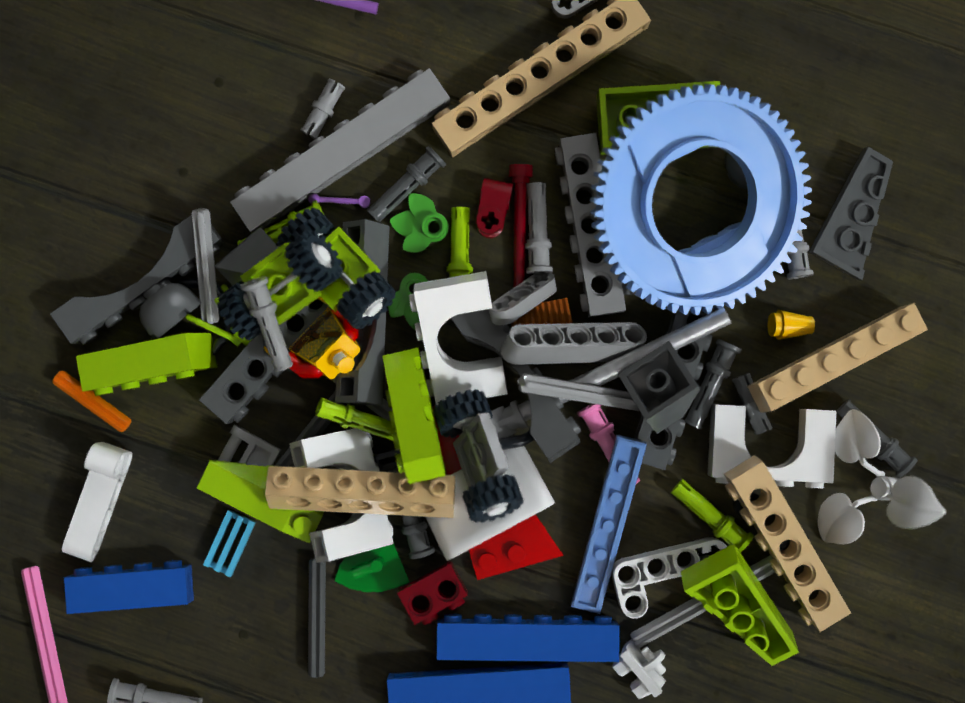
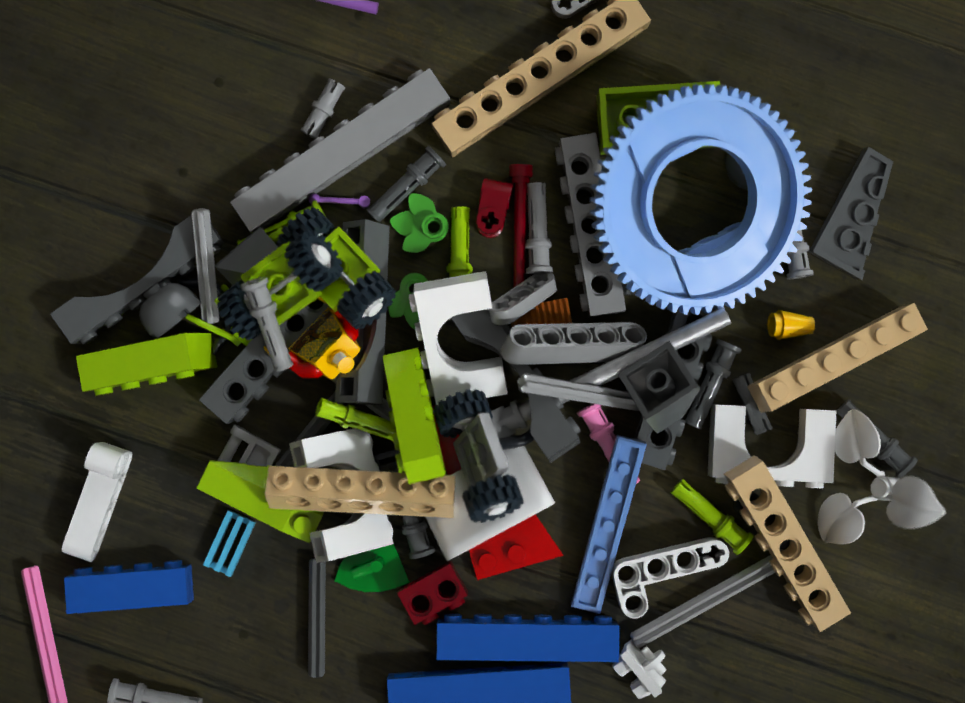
(93, 403): orange axle -> none
(736, 597): lime wedge -> none

